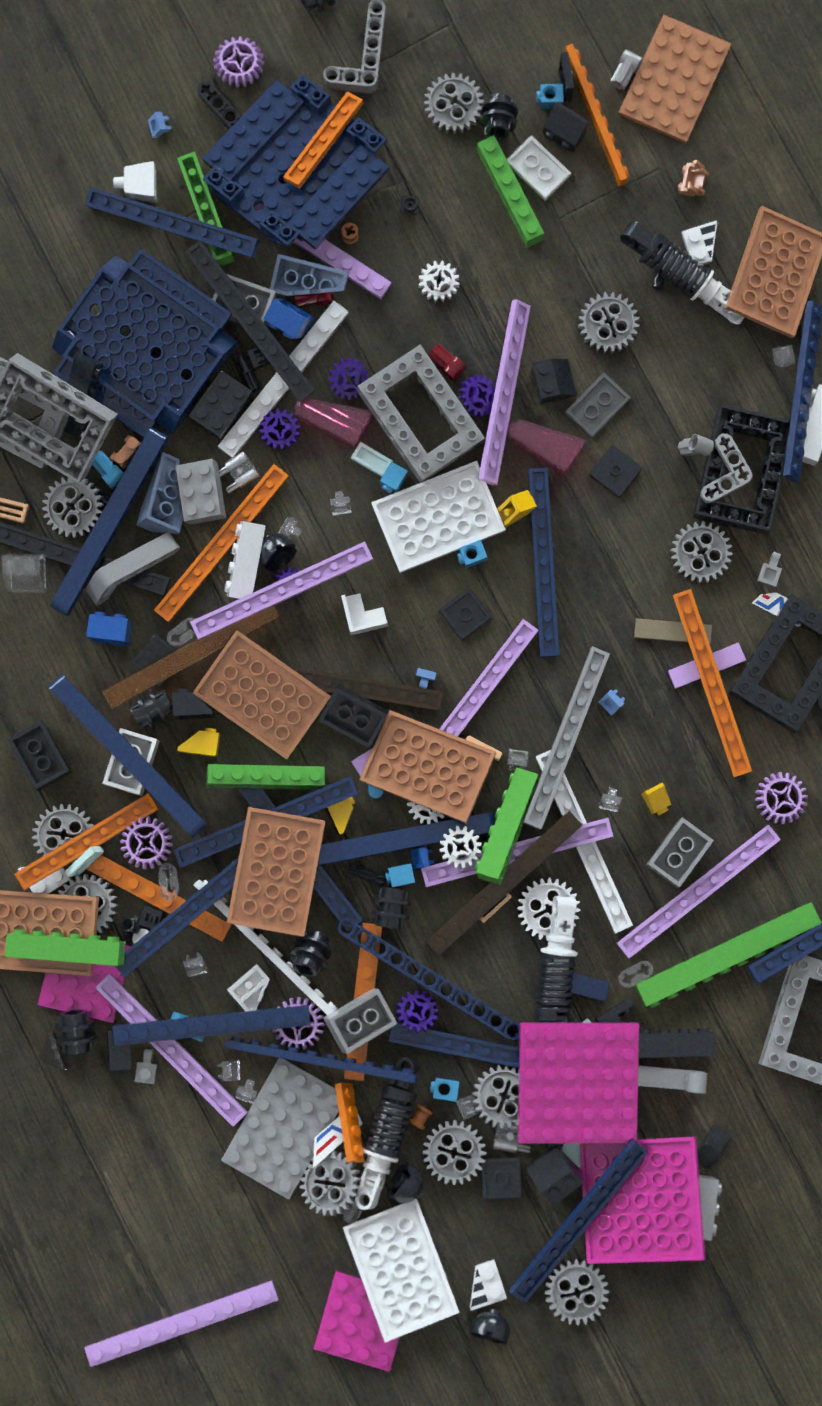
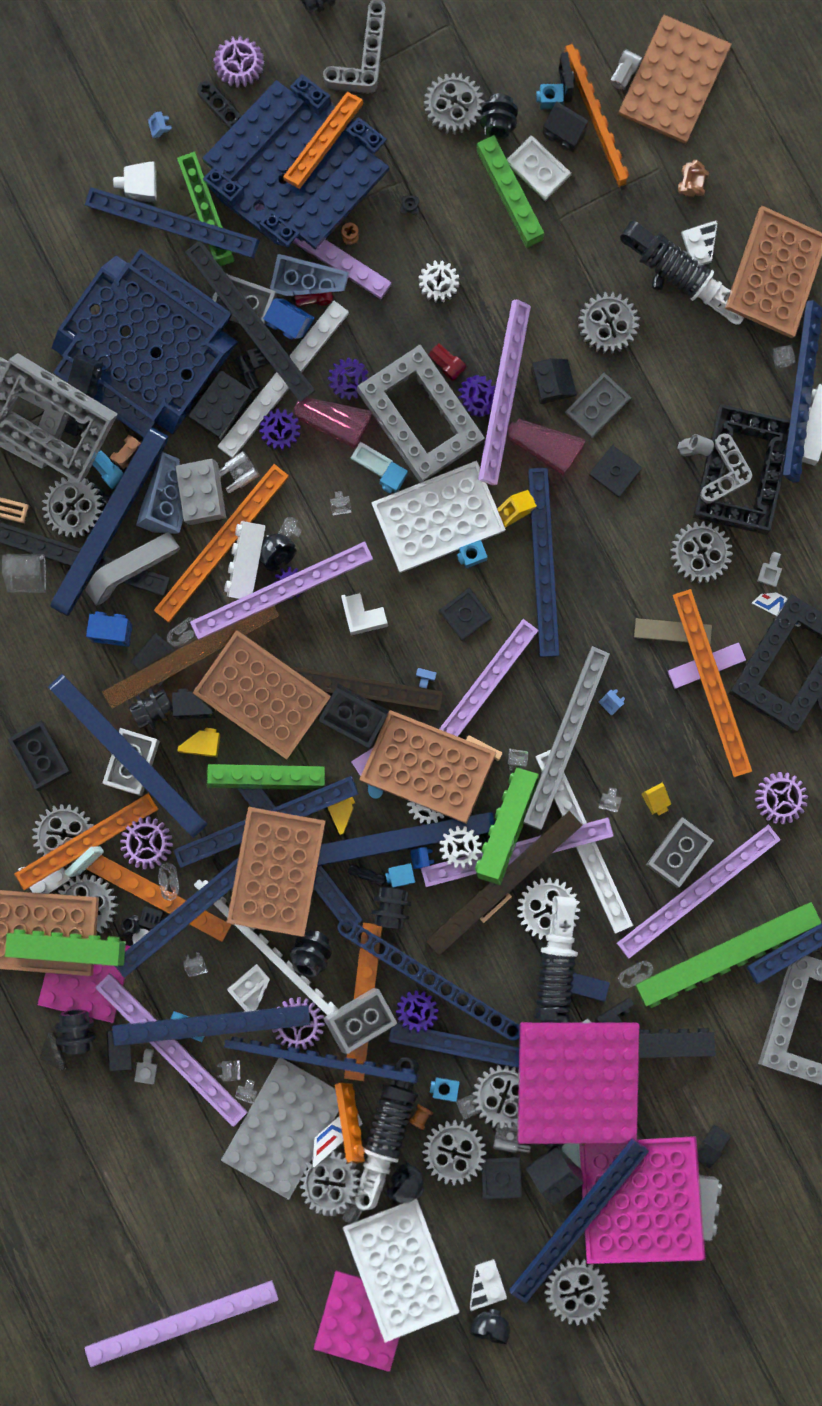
(672, 1078): light grey beam -> none

